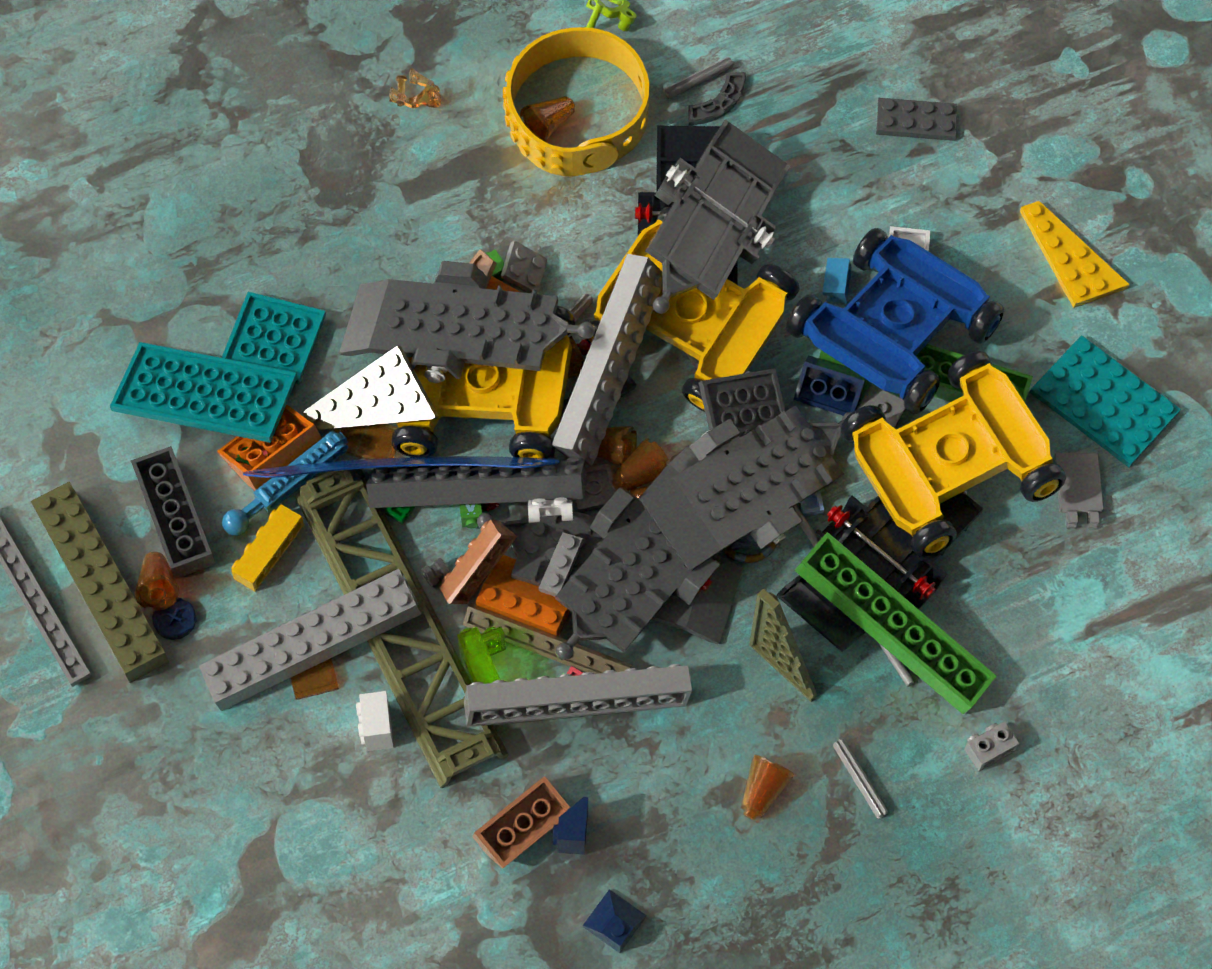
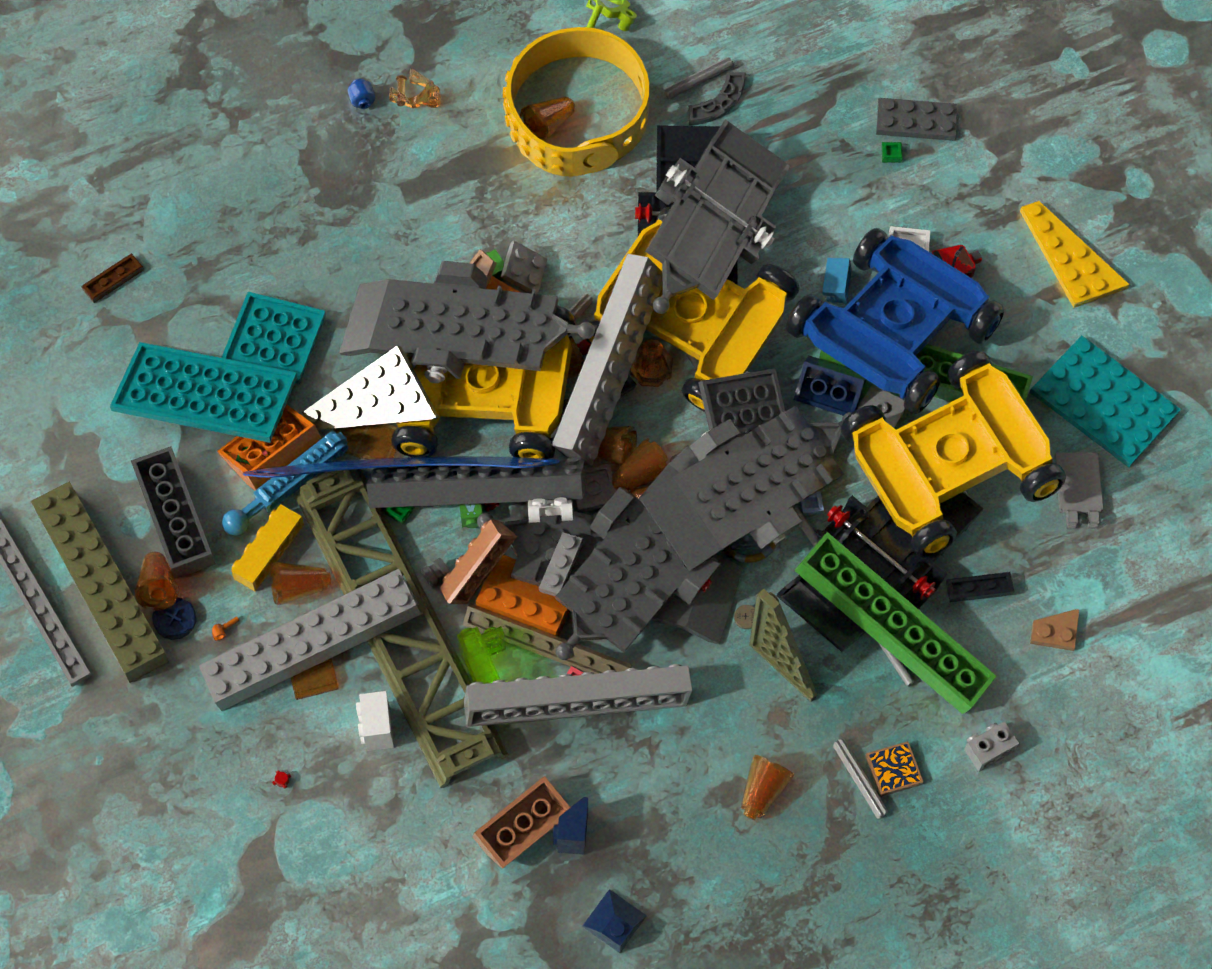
(112, 278): none -> reddish brown tile
(218, 629): none -> orange hand
(281, 779): none -> red piece
(297, 581): none -> clear orange cone
(361, 94): none -> blue head
(652, 364): none -> clear orange cone
(744, 616): none -> dark tan piece
(891, 152): none -> green tile
(894, 769): none -> tile
(959, 258): none -> red torso
(979, 587): none -> black plate
(1056, 630): none -> medium nougat wing

